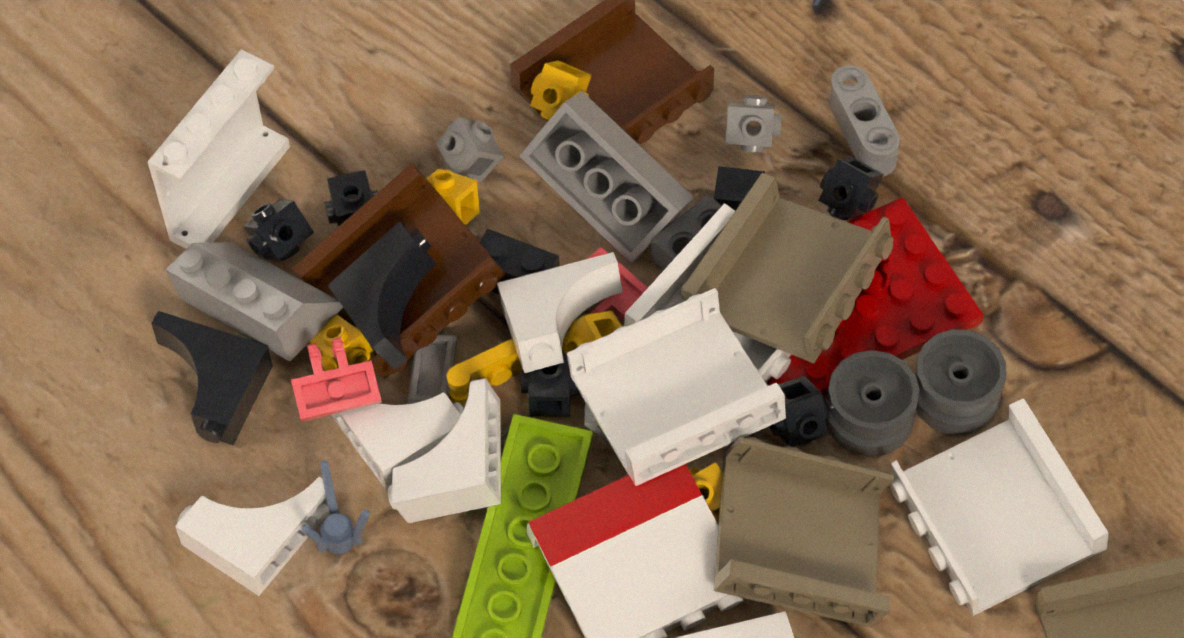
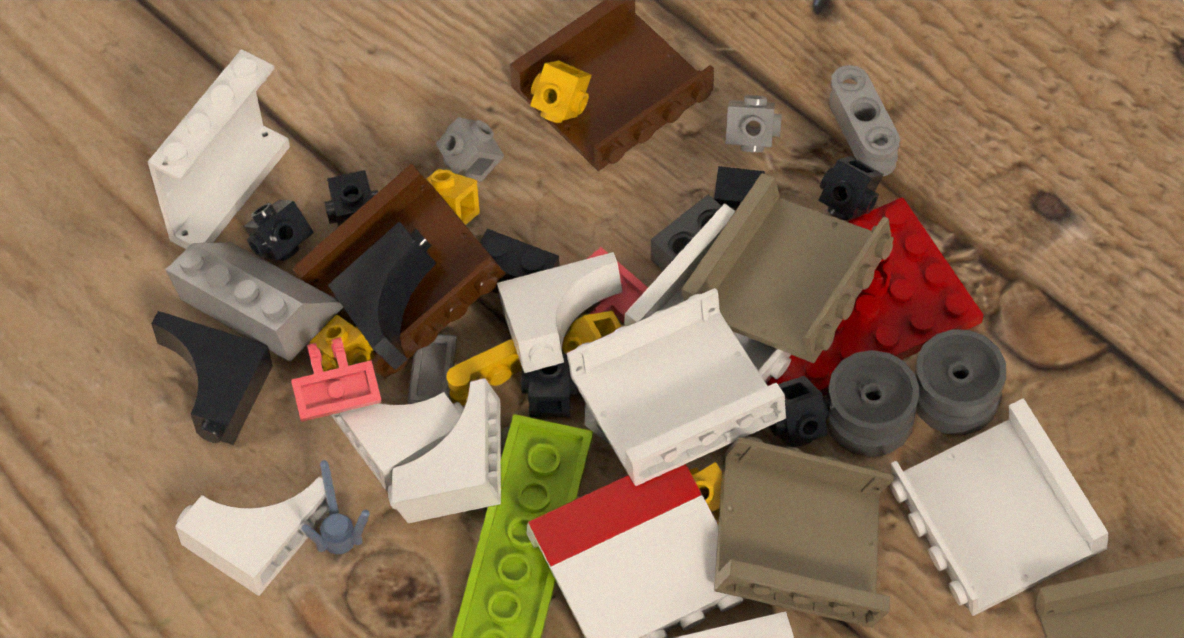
(605, 176): light grey slope -> none

